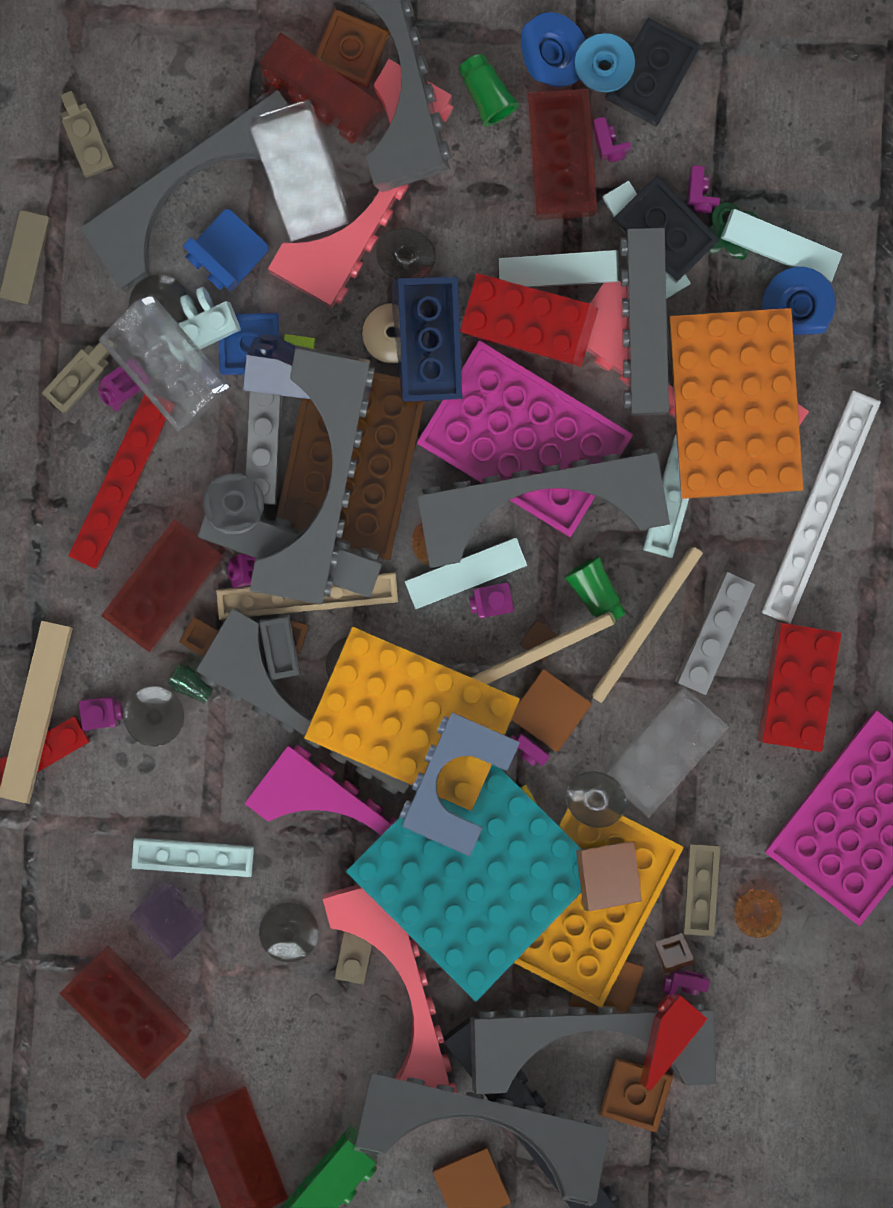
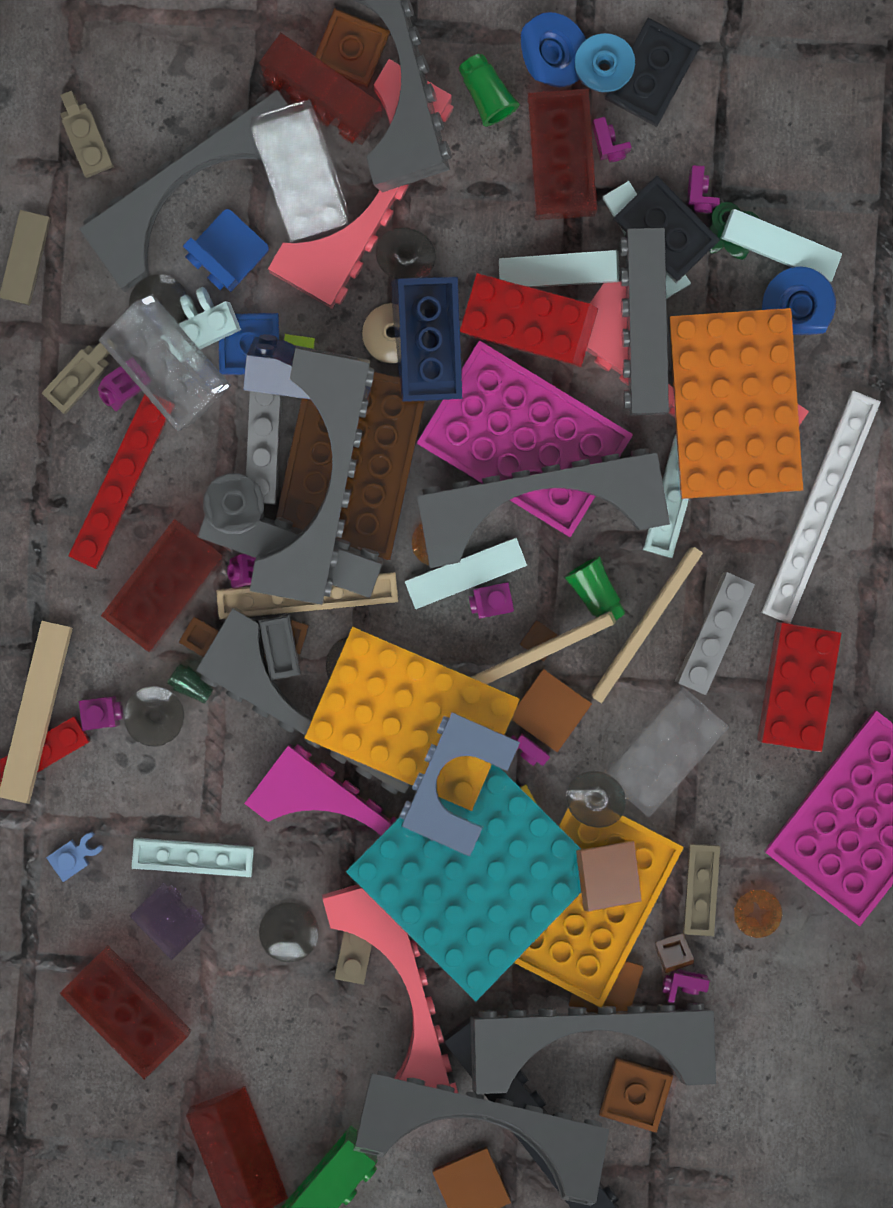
(71, 858): none -> medium blue plate
(670, 1034): red slope -> none

